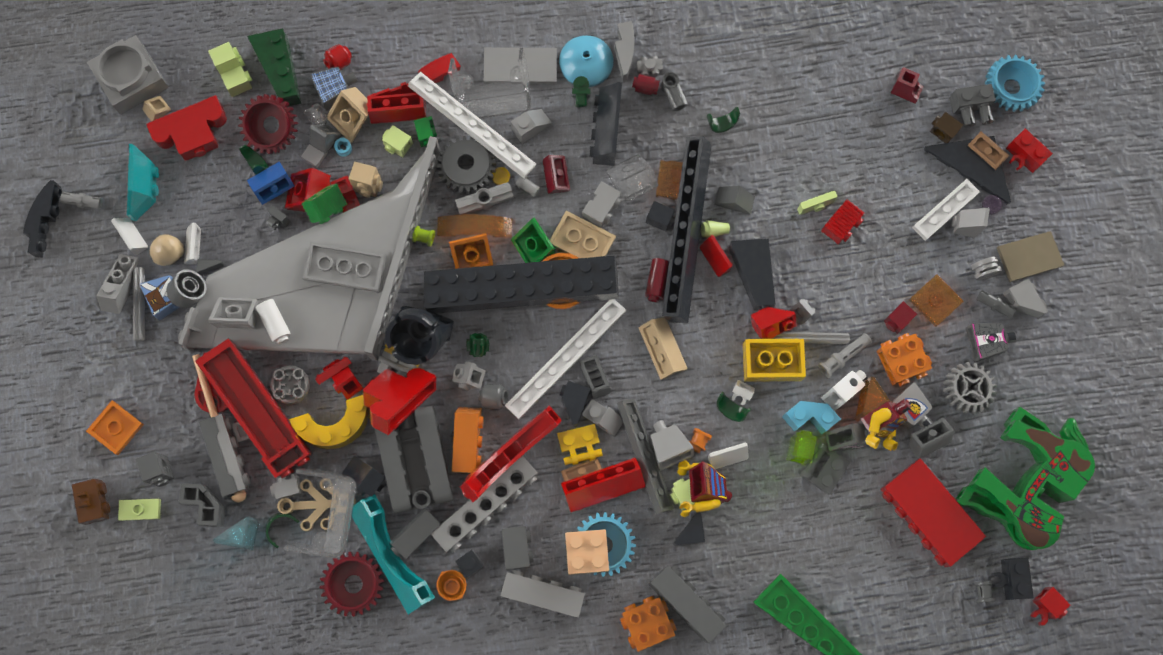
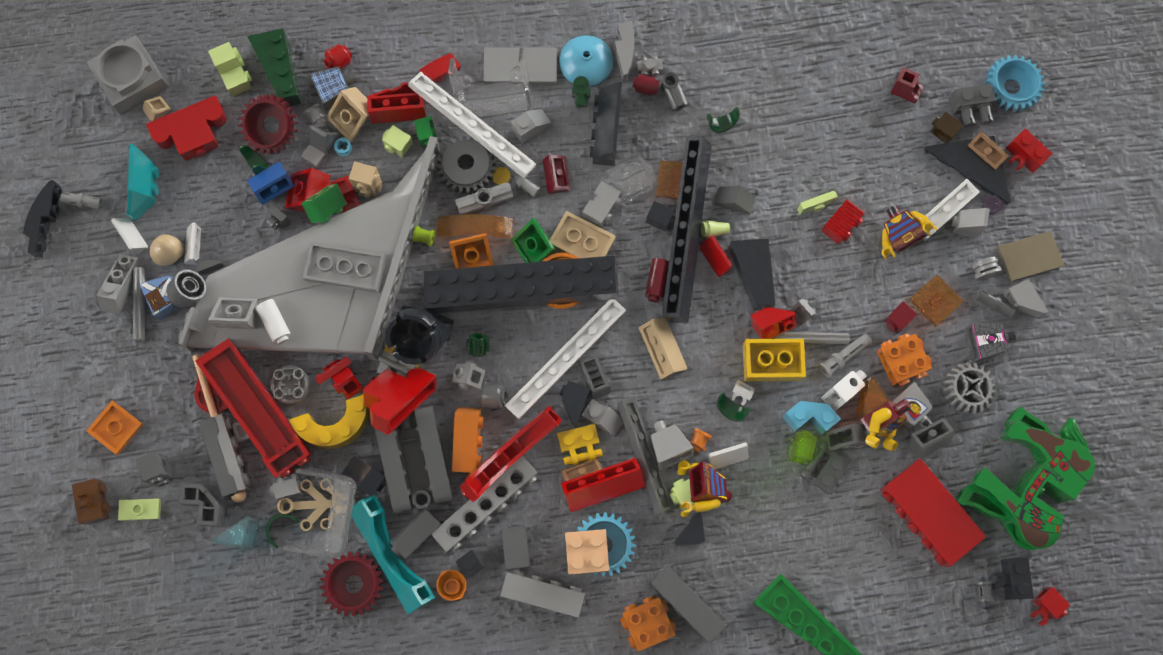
(904, 230): none -> torso

